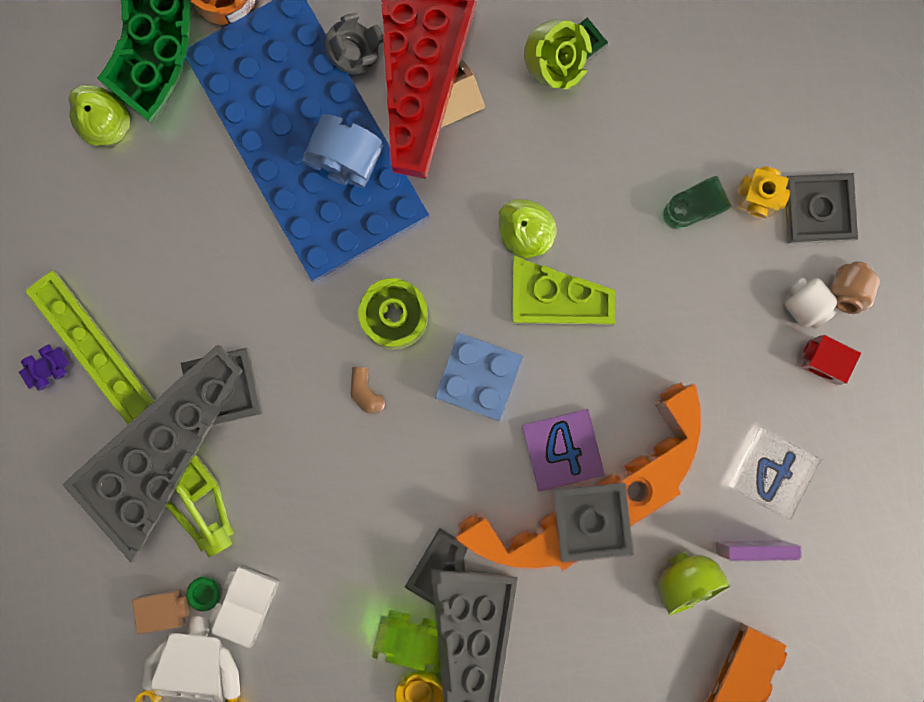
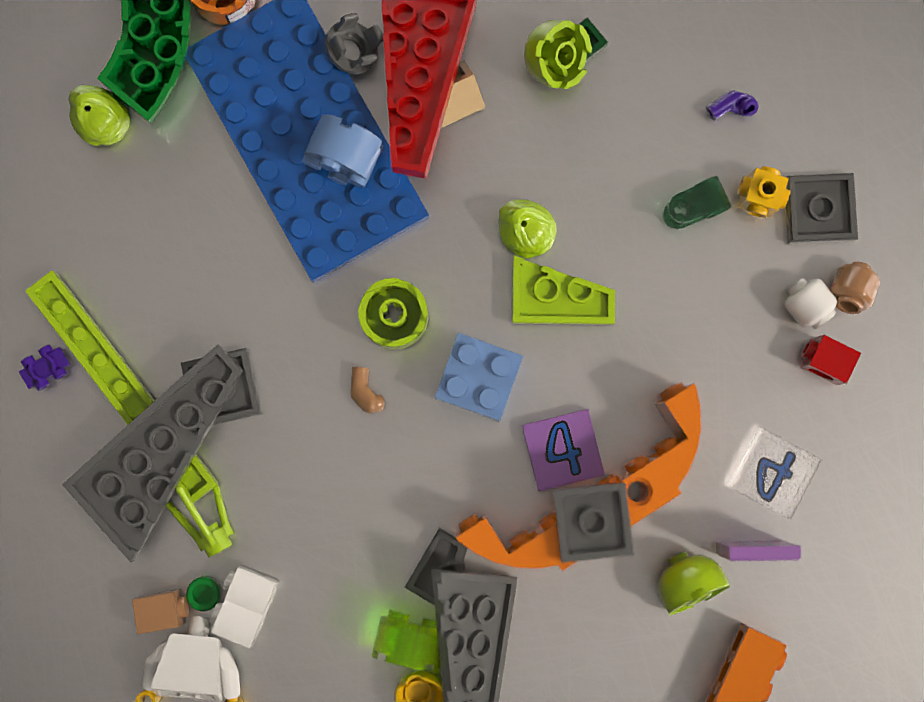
(733, 102): none -> dark purple arm

